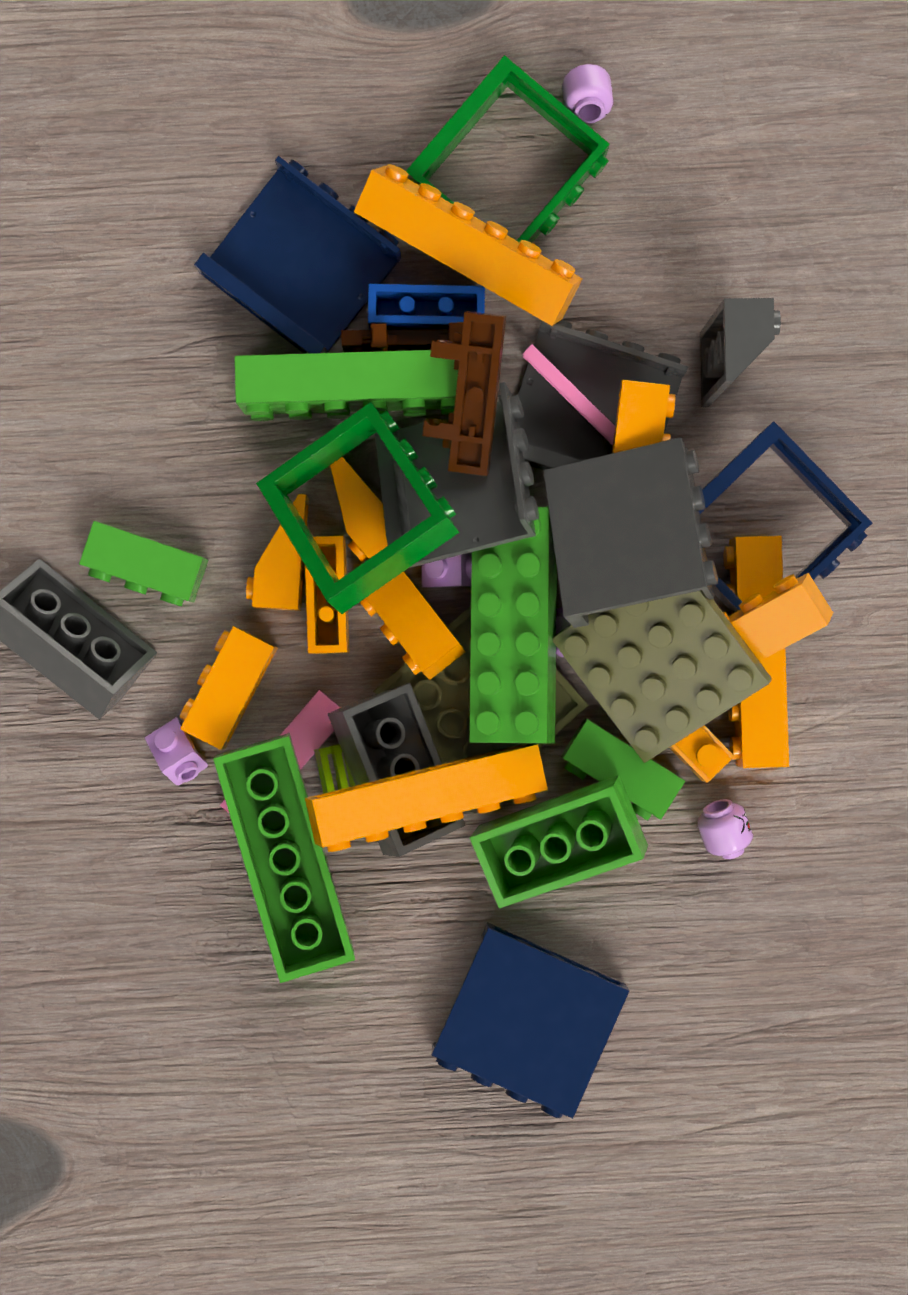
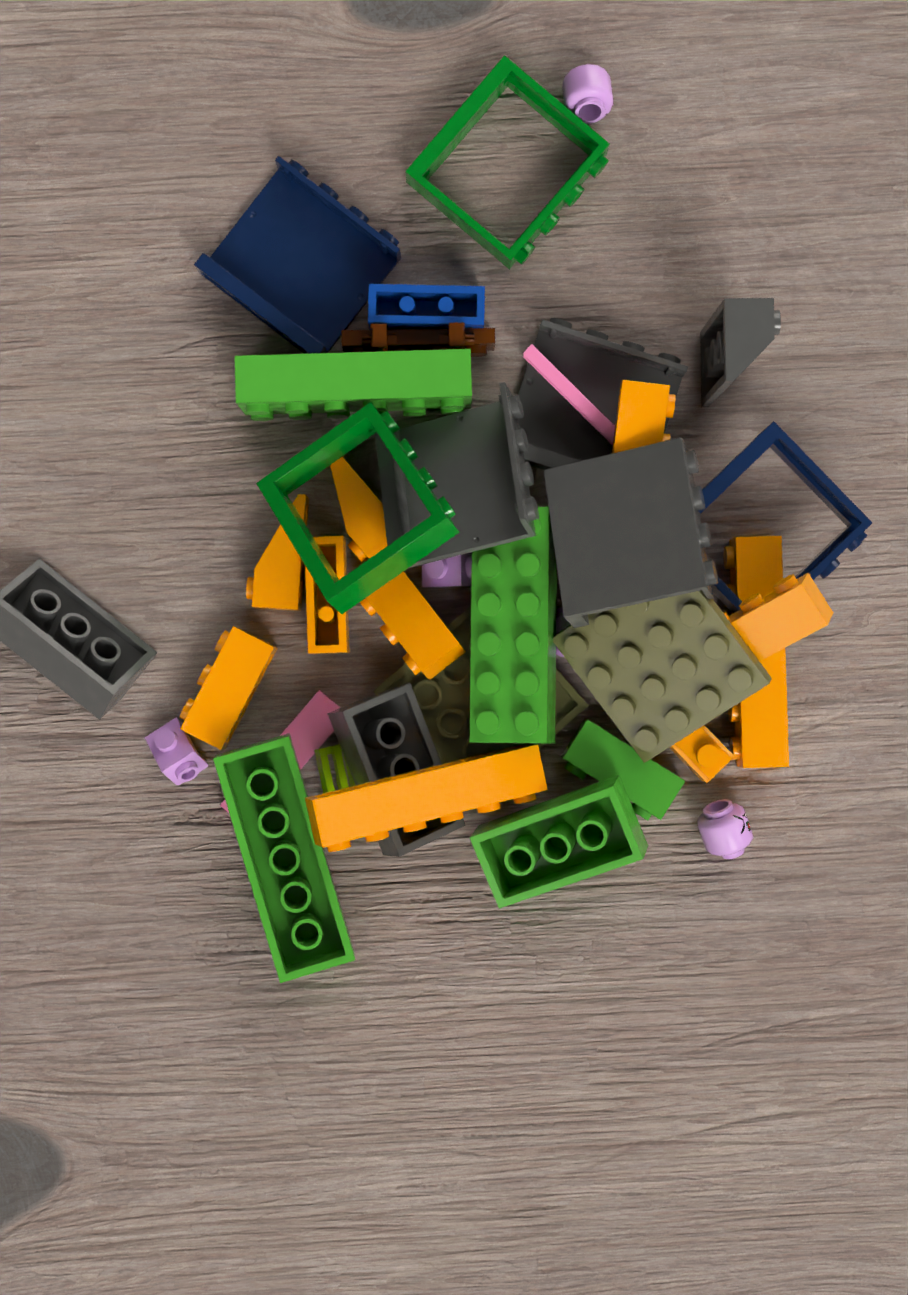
(143, 564): bright green brick -> none
(468, 244): light orange brick -> none
(478, 363): reddish brown hinge -> none
(530, 1022): dark blue panel -> none

